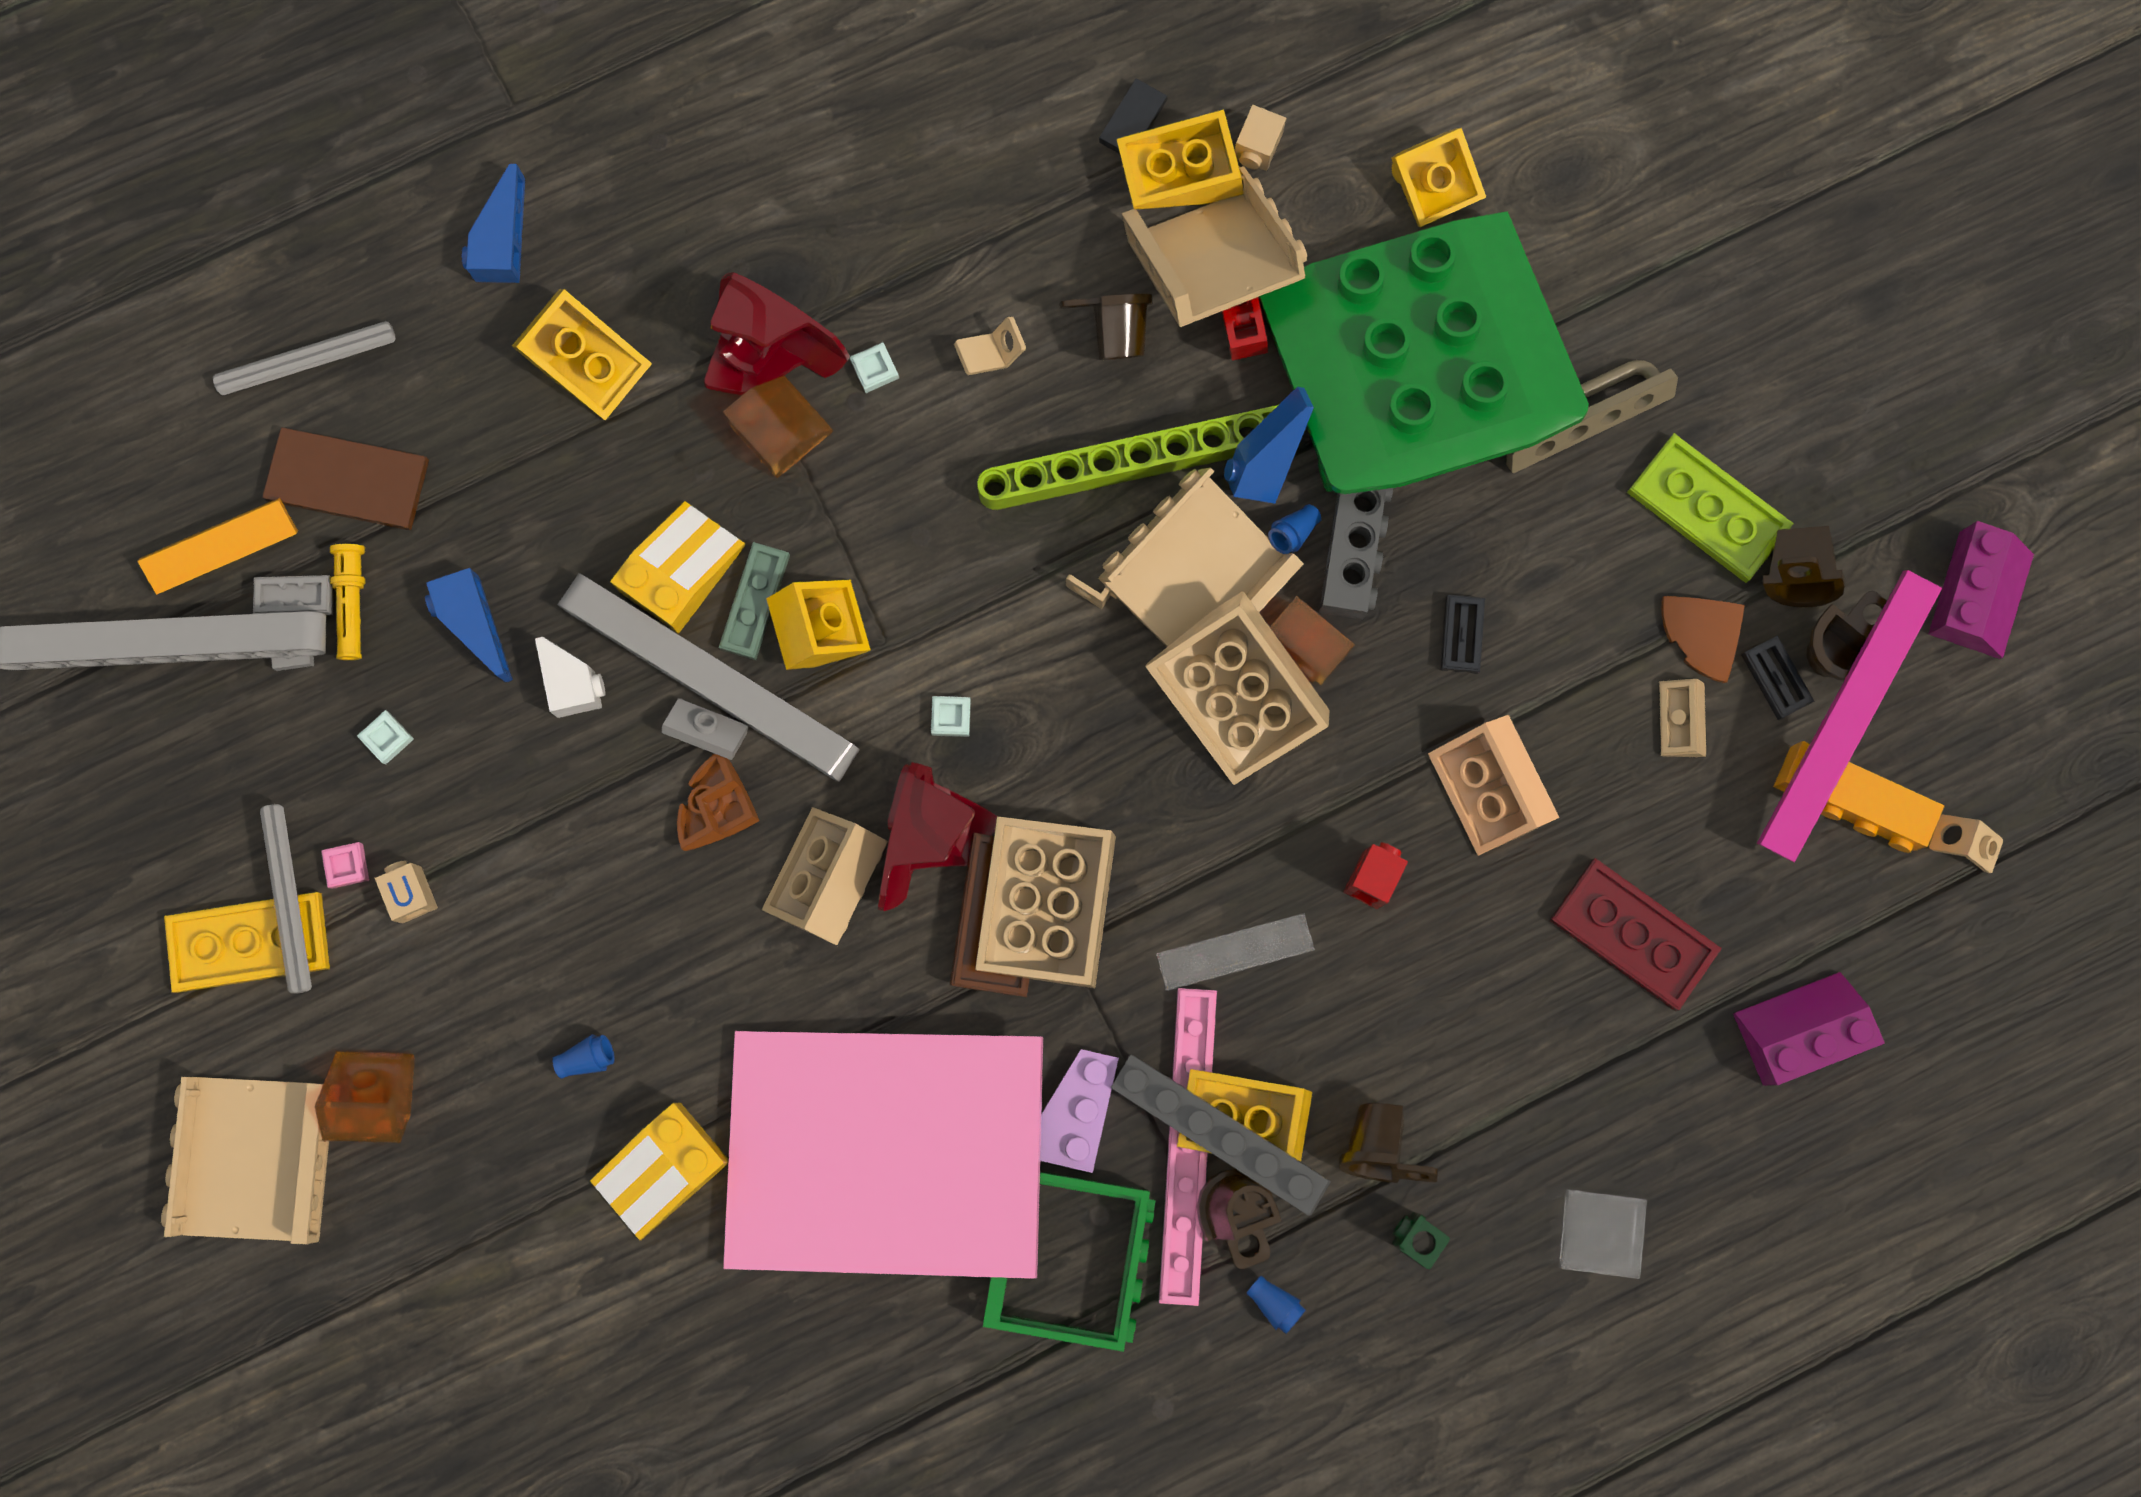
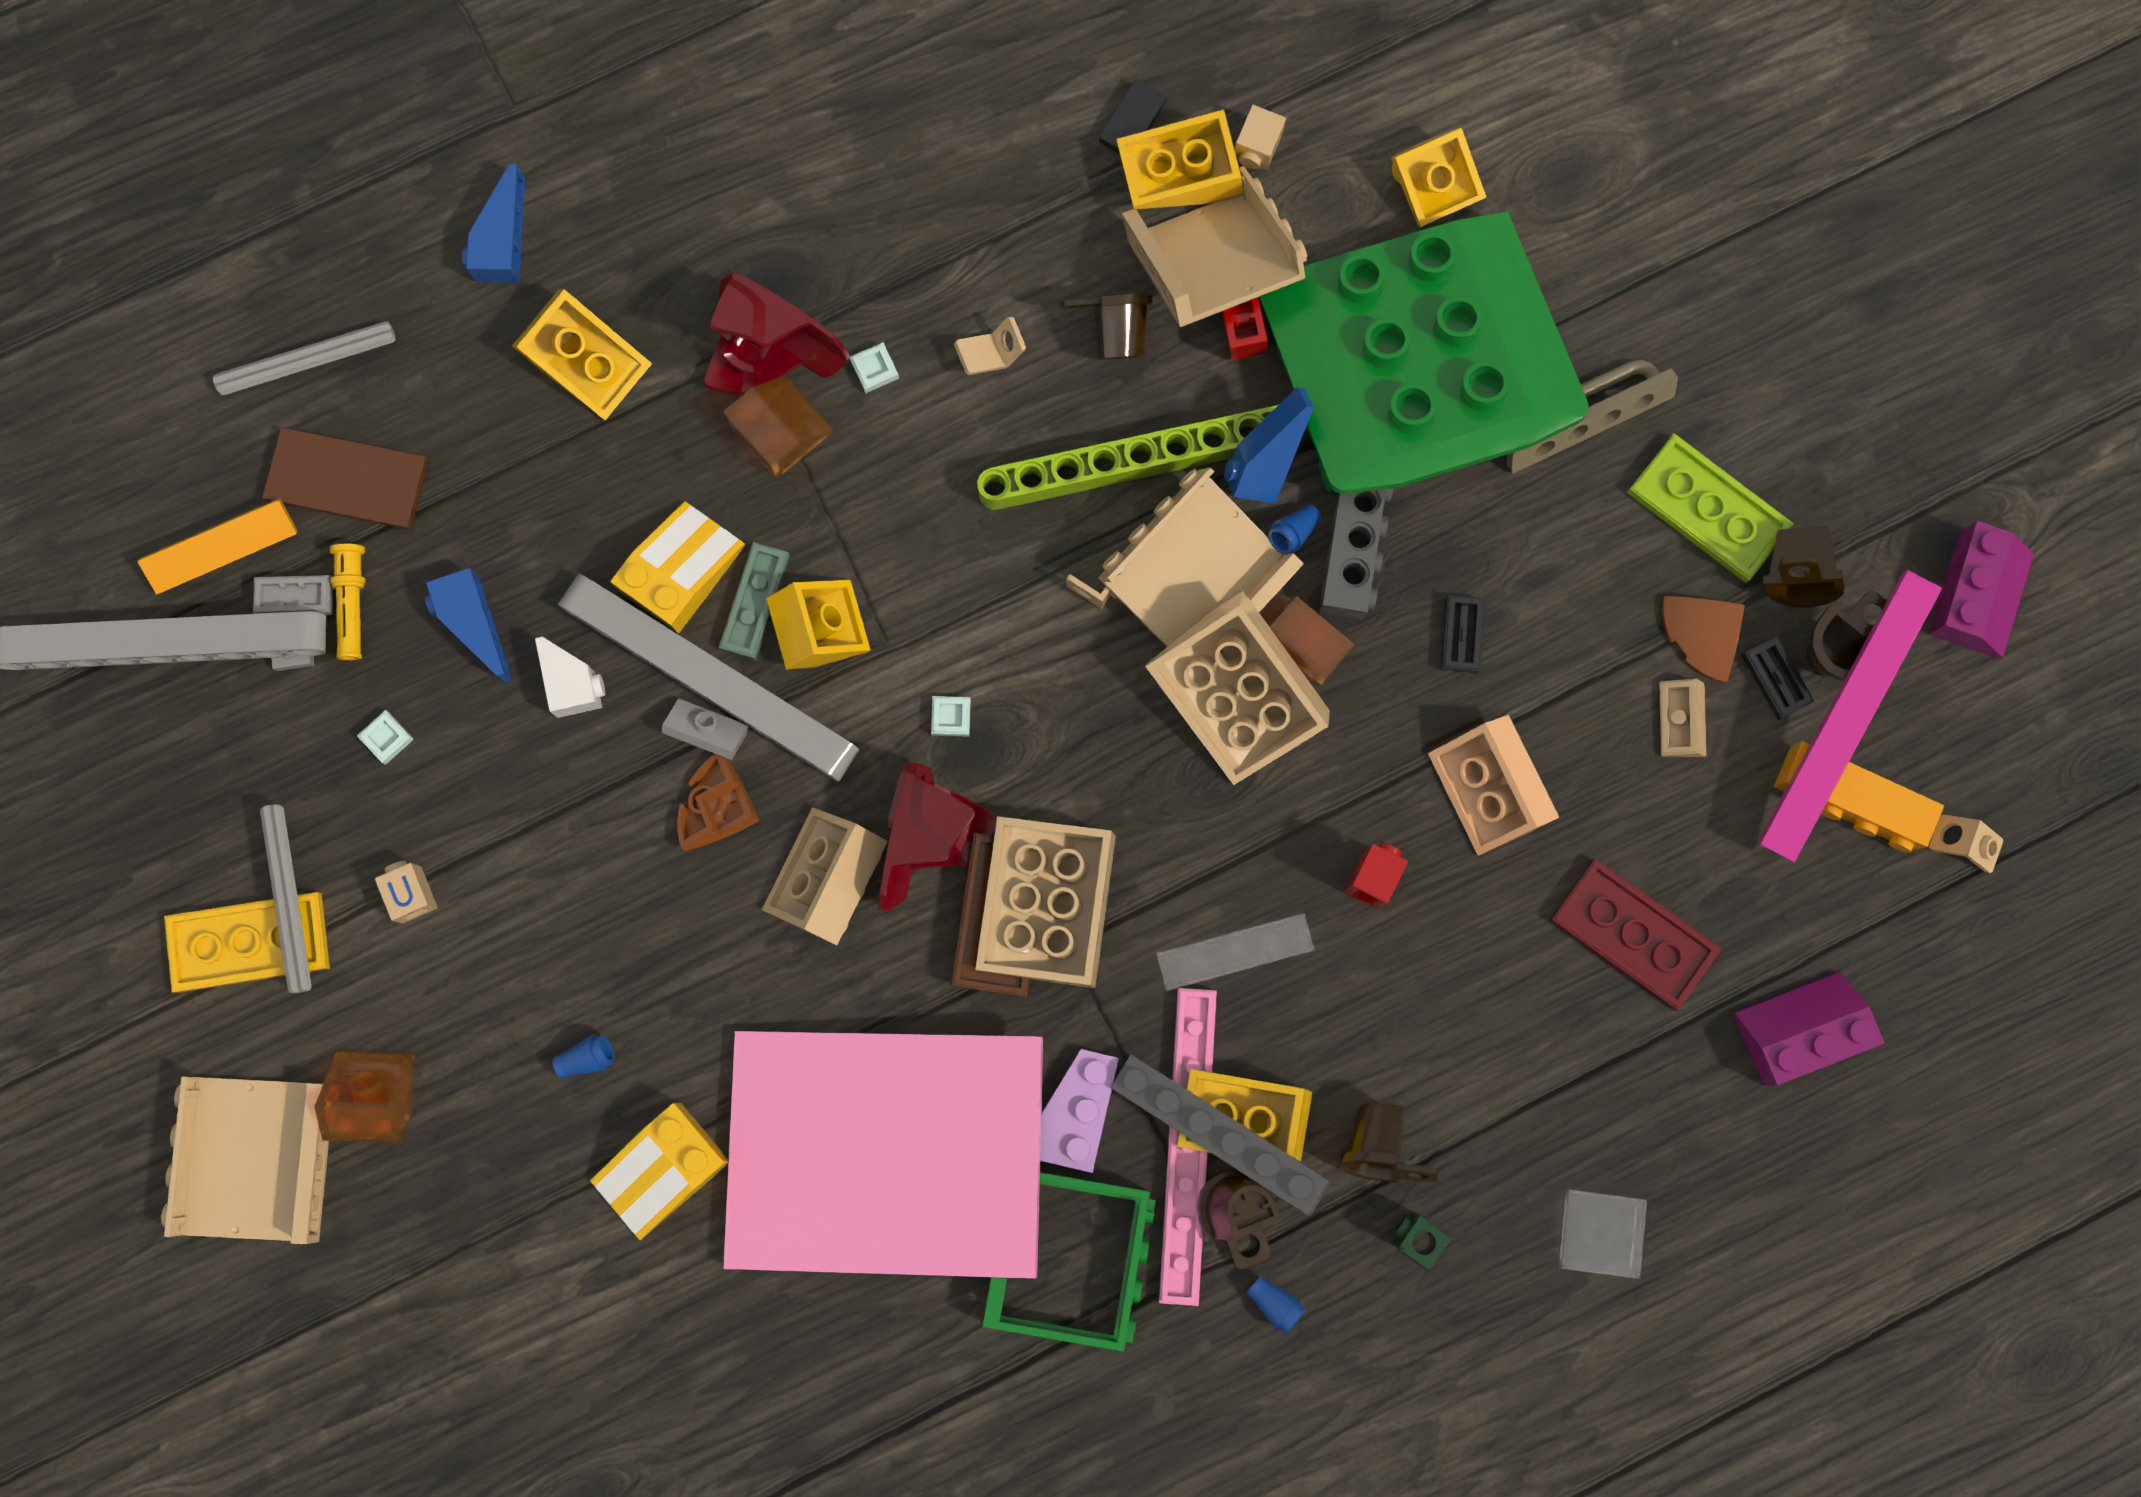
(345, 865): bright pink tile -> none

